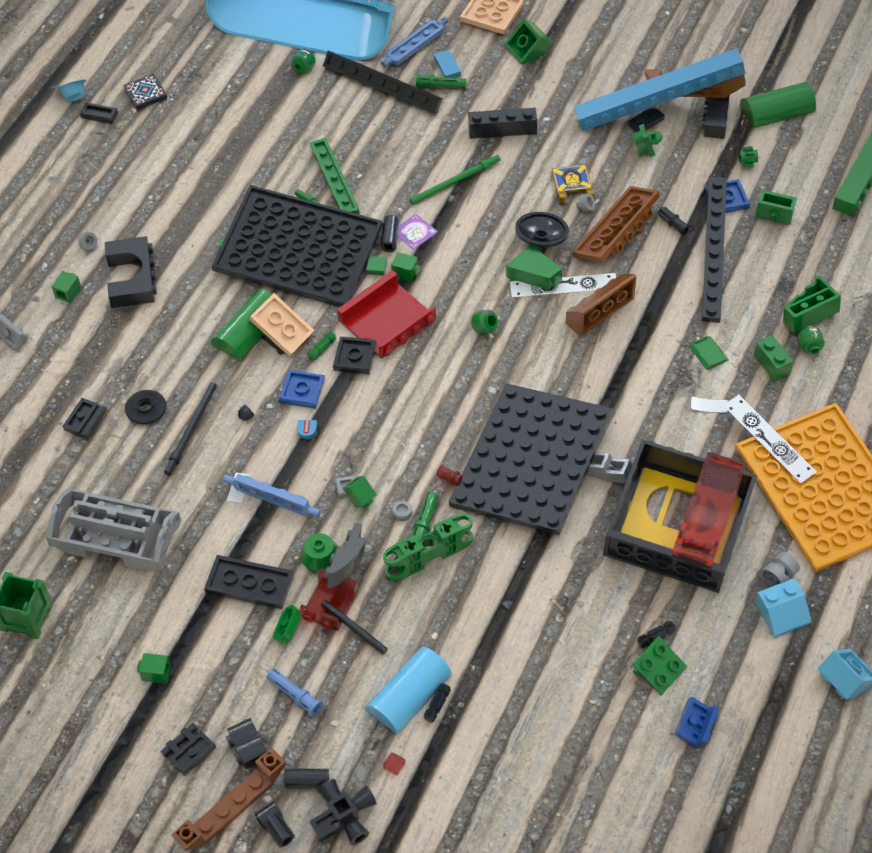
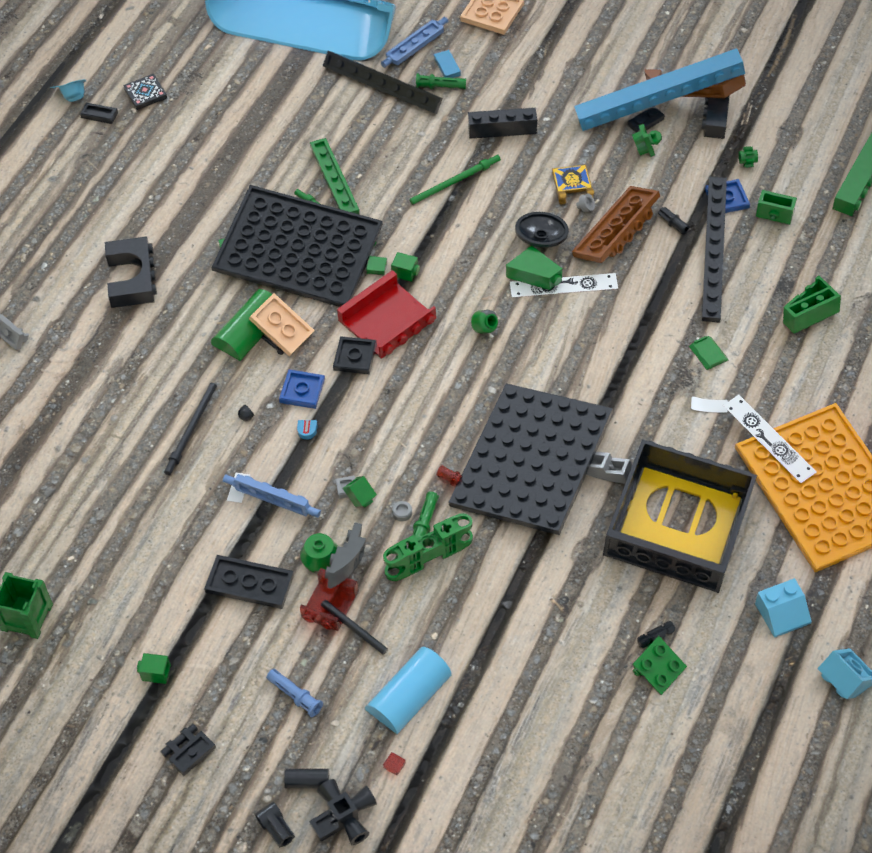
(66, 286): green brick -> none
(84, 418): black plate -> none
(87, 241): light grey tile -> none
(113, 528): light grey piece -> none
(154, 413): black wheel -> none
(233, 804): dark orange slope -> none
(246, 742): black brick -> none
(286, 625): green plate -> none
(304, 60): green head -> none
(321, 345): green axle -> none
(389, 233): black piece -> none
(415, 231): sticker -> none
(437, 702): black axle -> none
(528, 42): green slope -> none
(601, 304): dark orange slope -> none
(696, 722): blue bracket -> none
(709, 508): clear red windscreen -> none
(773, 358): green brick -> none
(779, 104): green brick -> none
(781, 569): light grey wheel -> none
(811, 340): green head -> none

